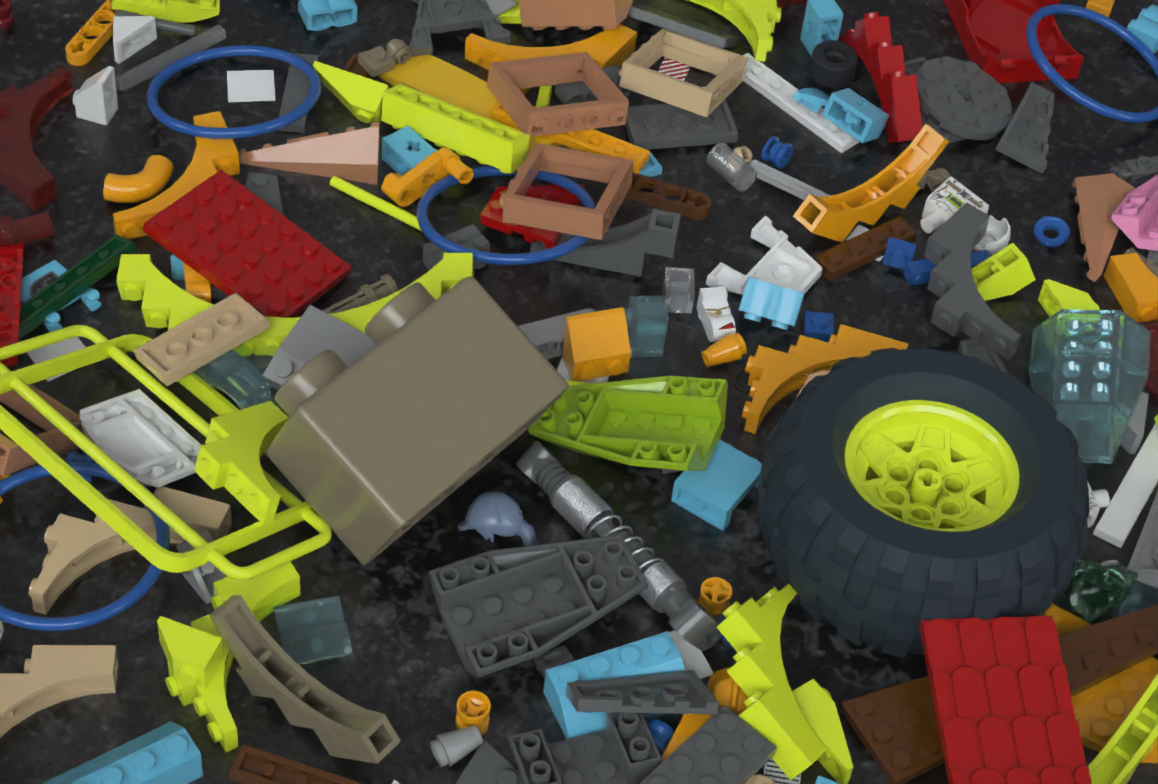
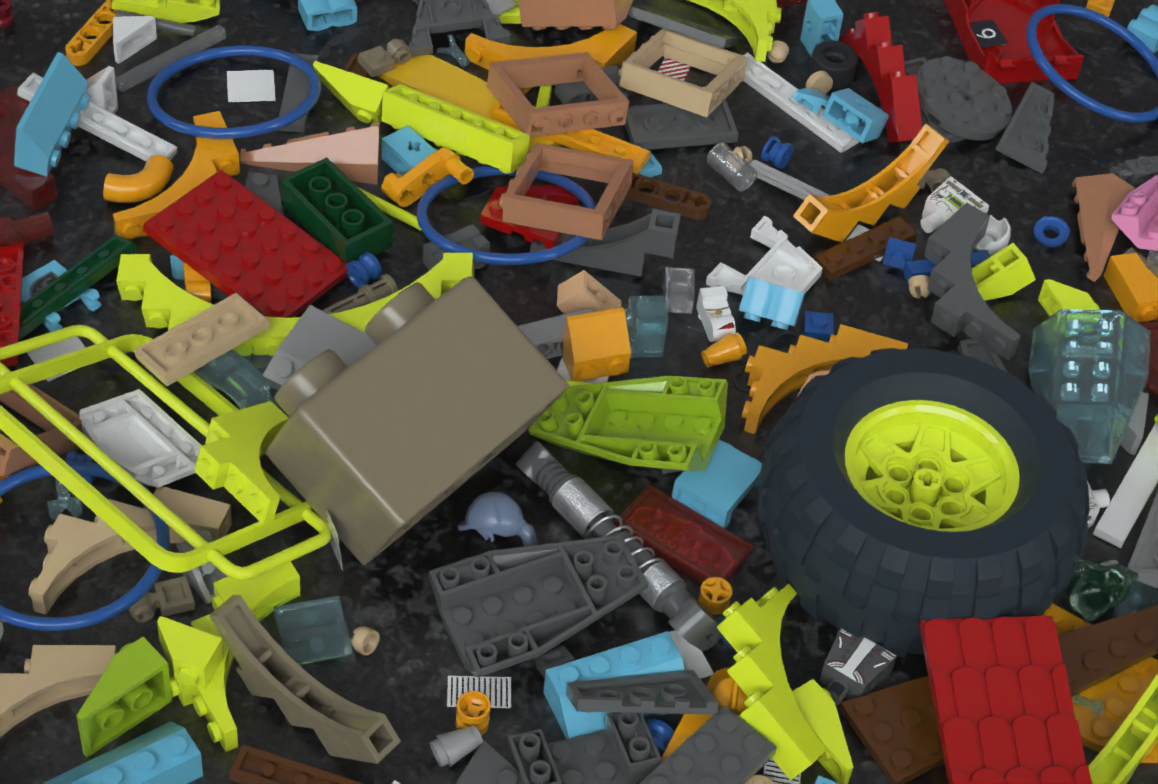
(51, 117): none -> medium azure slope
(64, 501): none -> clear light blue bar
(111, 127): none -> white tile
(124, 696): none -> lime slope
(170, 596): none -> dark tan plate
(334, 539): none -> white sticker
(336, 211): none -> dark green brick
(363, 269): none -> blue wheel
(364, 640): none -> tan hinge
(455, 52): none -> clear light blue bar
(495, 688): none -> white sticker
(584, 293): none -> light nougat slope
(684, 536): none -> clear red tile
(779, 52): none -> tan hinge
(820, 80): none -> tan tile
(855, 667): none -> dark grey torso
(918, 286): none -> tan hinge
(987, 33): none -> black sticker
(1097, 707): none -> clear light blue piece

